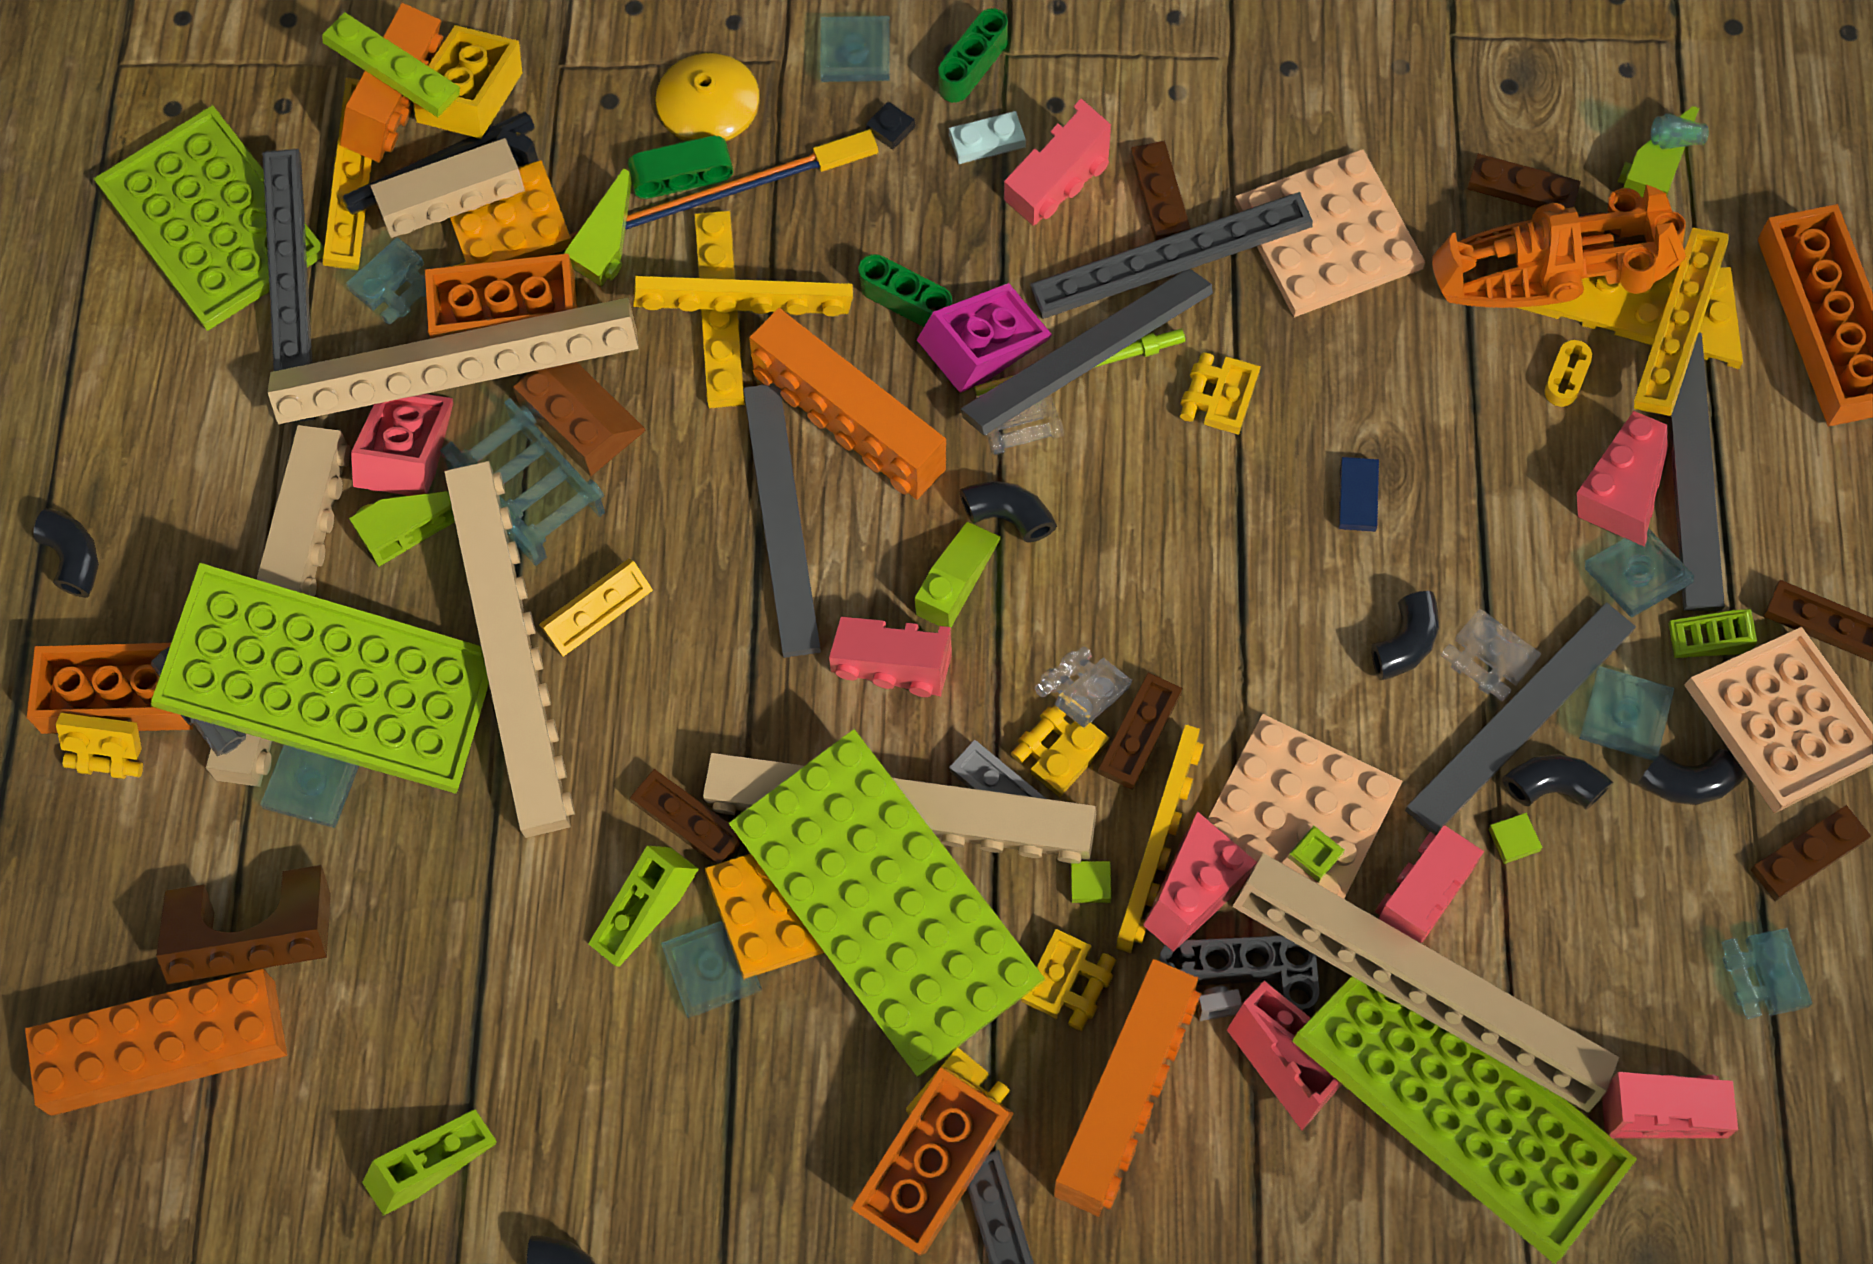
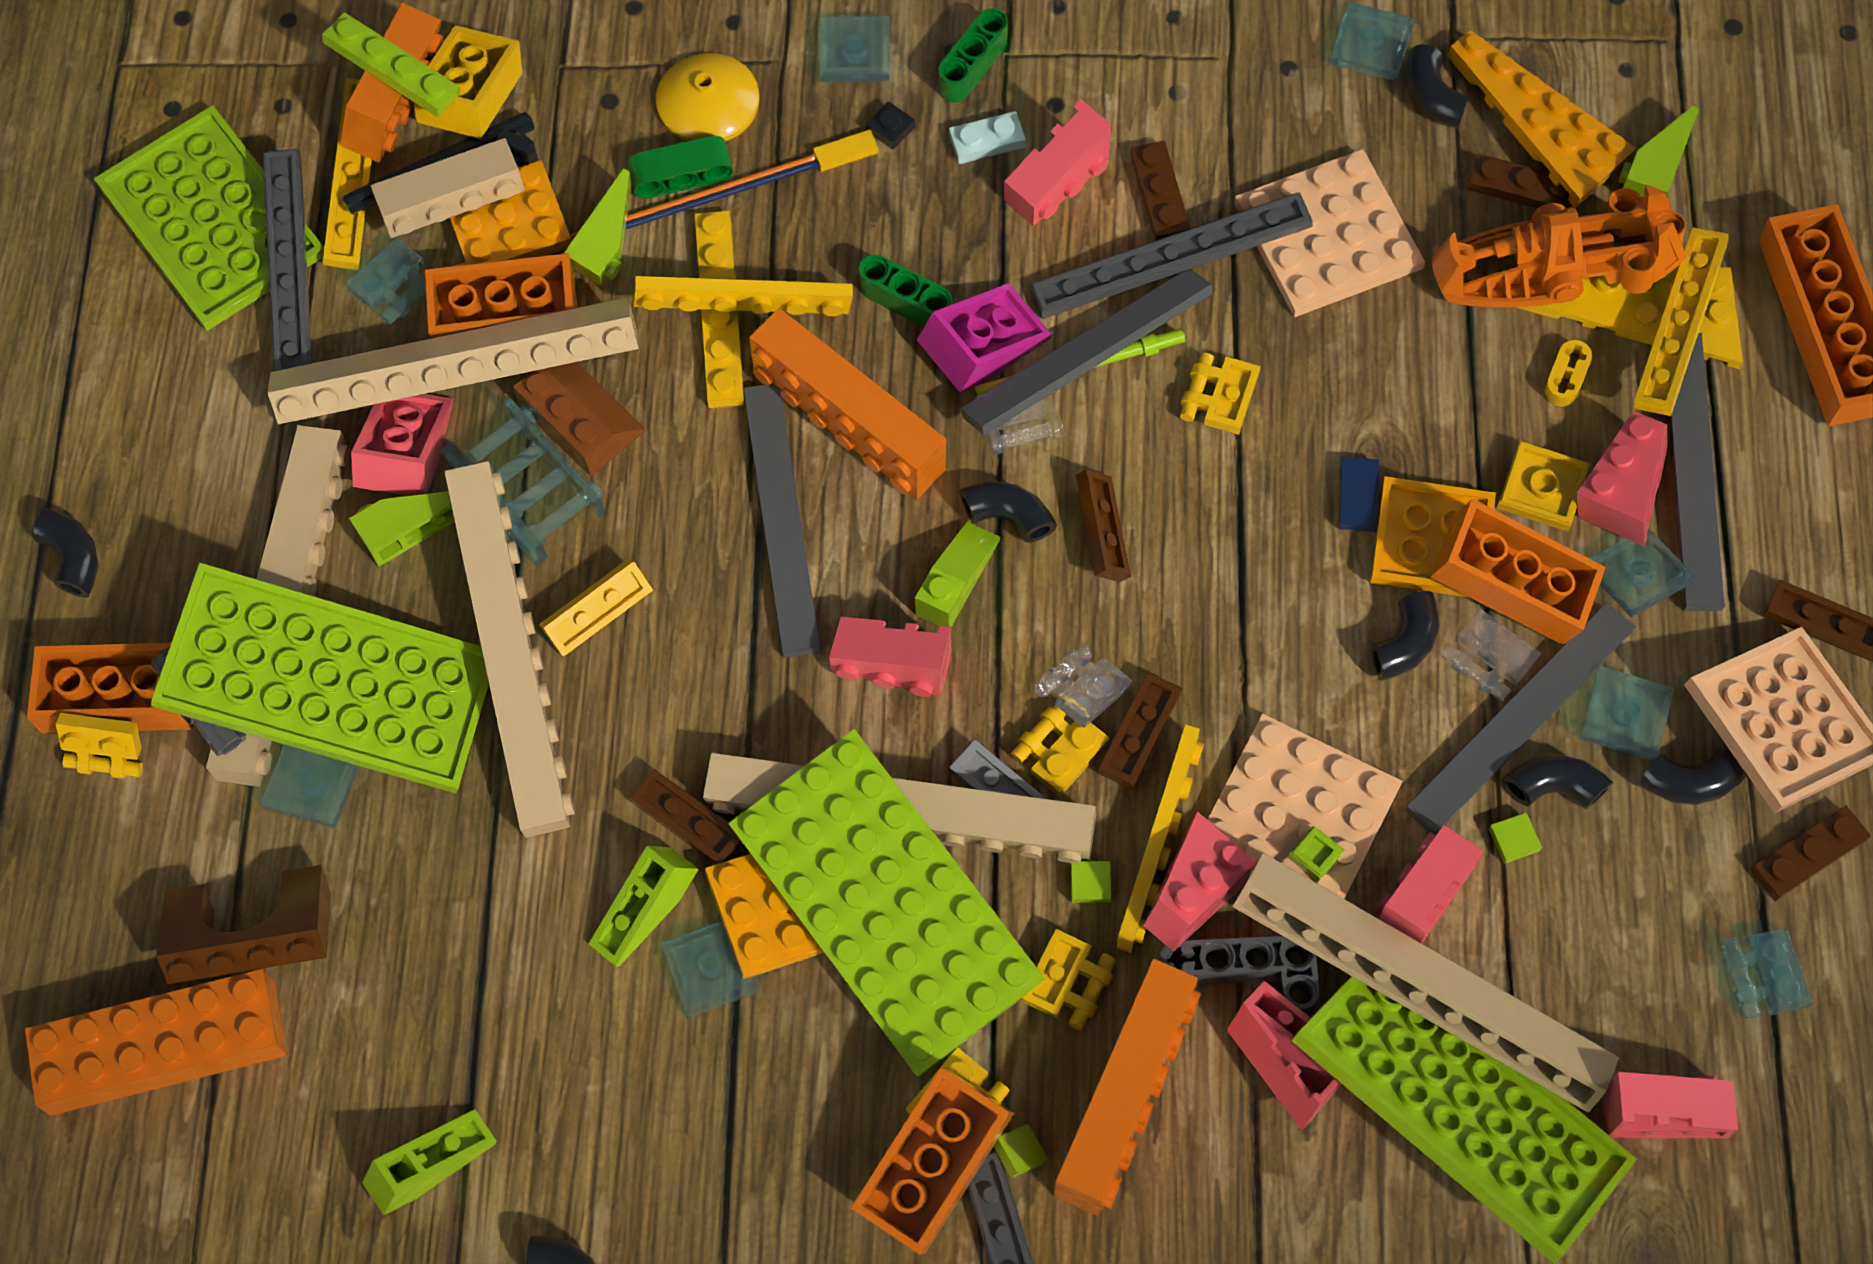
(1020, 1151): none -> lime tile
(1103, 526): none -> reddish brown plate
(1218, 1003): light grey plate -> none
(1372, 41): none -> clear light blue plate
(1412, 531): none -> light orange plate
(1428, 88): none -> black cylinder
(1518, 572): none -> orange brick
(1543, 485): none -> yellow plate
(1545, 123): none -> light orange wing
(1676, 132): clear light blue cone -> none
(1727, 620): lime slope -> none

